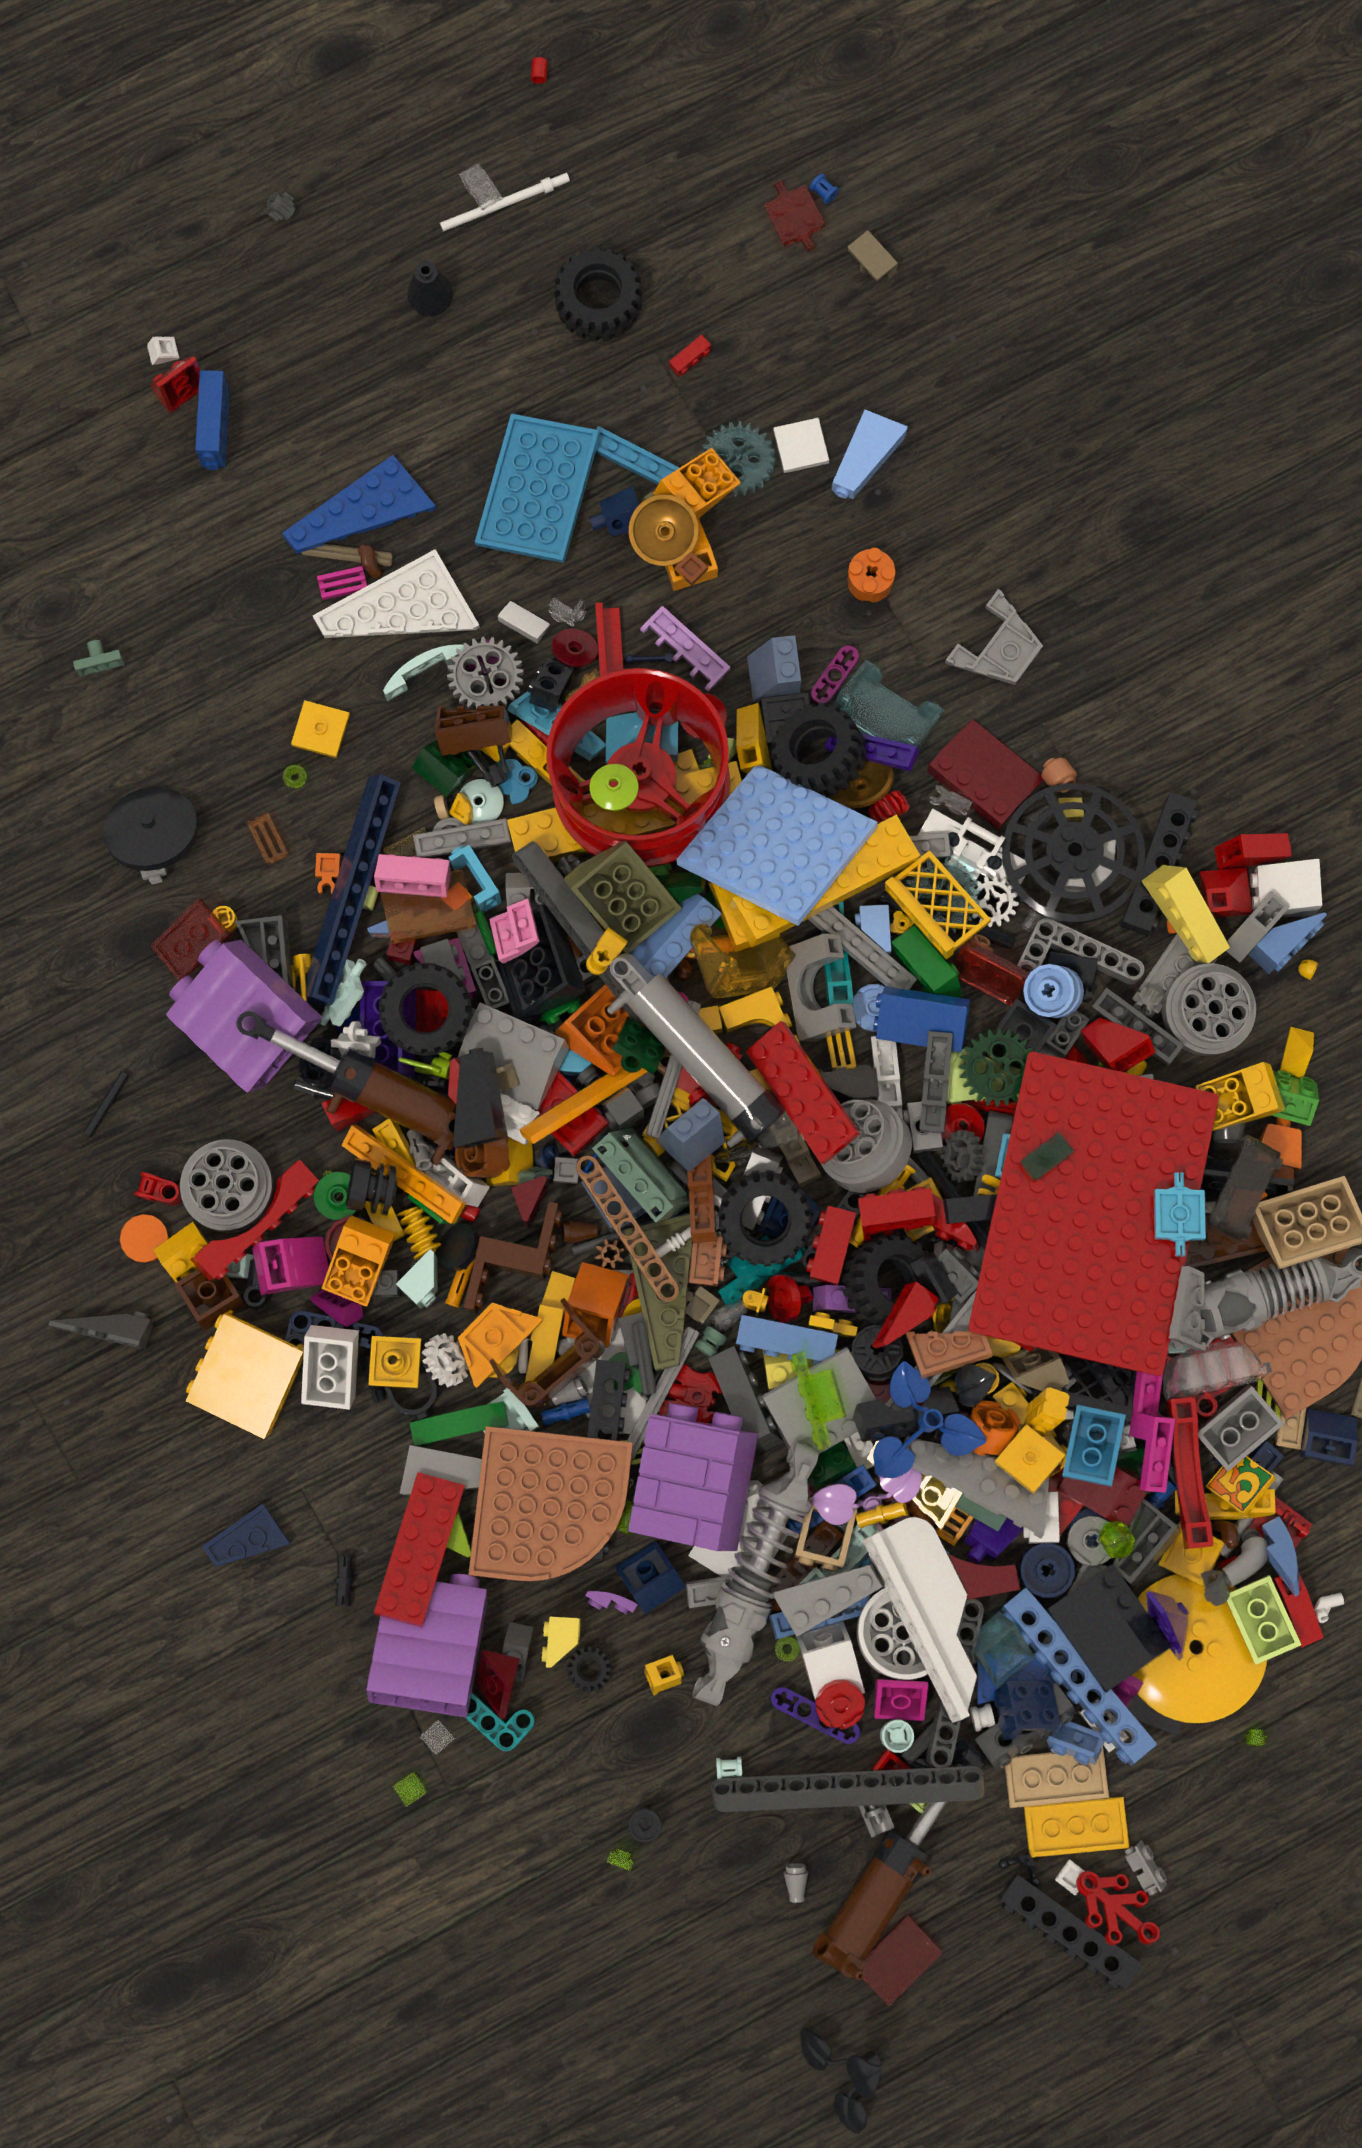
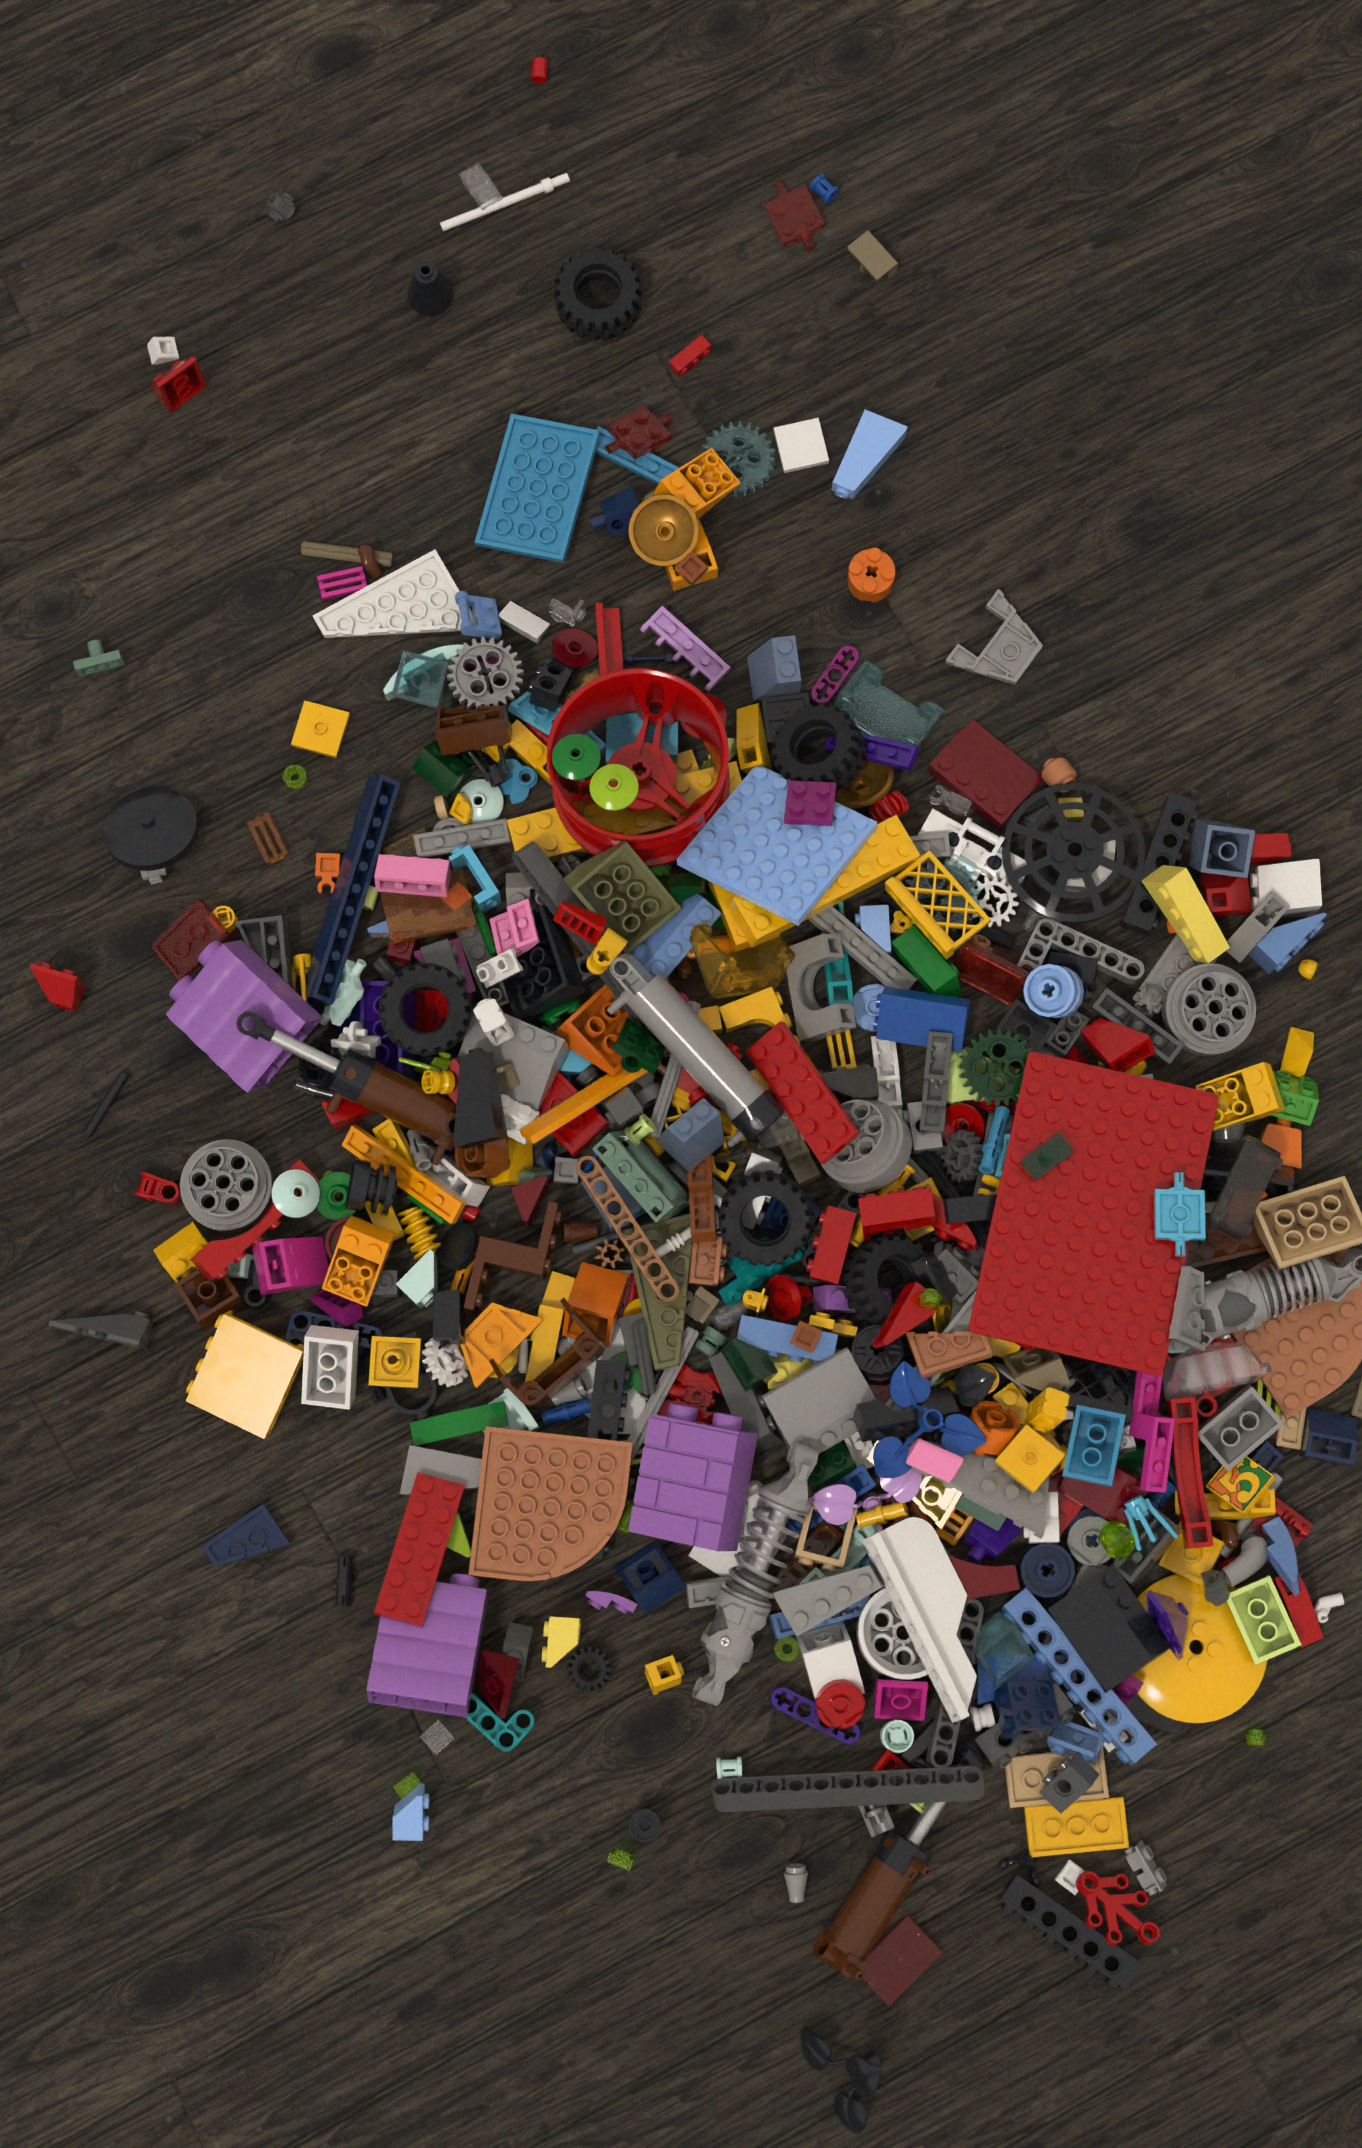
(61, 988): none -> red slope
(142, 1236): orange tile -> none
(212, 419): blue brick -> none
(287, 1202): none -> light aqua dish
(367, 504): blue wing -> none
(410, 1817): none -> light blue slope
(420, 679): none -> clear light blue slope
(438, 1082): none -> yellow wheel
(449, 1317): none -> black hinge
(484, 615): none -> medium blue plate
(493, 1021): none -> white brick
(499, 968): none -> white hips
(576, 767): none -> green dish
(594, 923): none -> red slope
(639, 432): none -> clear red plate
(640, 1129): none -> yellowish green bush
(749, 1364): none -> clear green slope
(805, 1336): none -> dark orange plate
(810, 803): none -> magenta plate
(820, 1397): clear neon green bracket -> none
(930, 1298): none -> clear neon green plate
(934, 1460): none -> bright pink slope
(992, 1148): none -> dark azure pin
(1080, 1778): none -> dark grey brick
(1137, 1508): none -> medium azure plant
(1221, 848): none -> sand blue slope

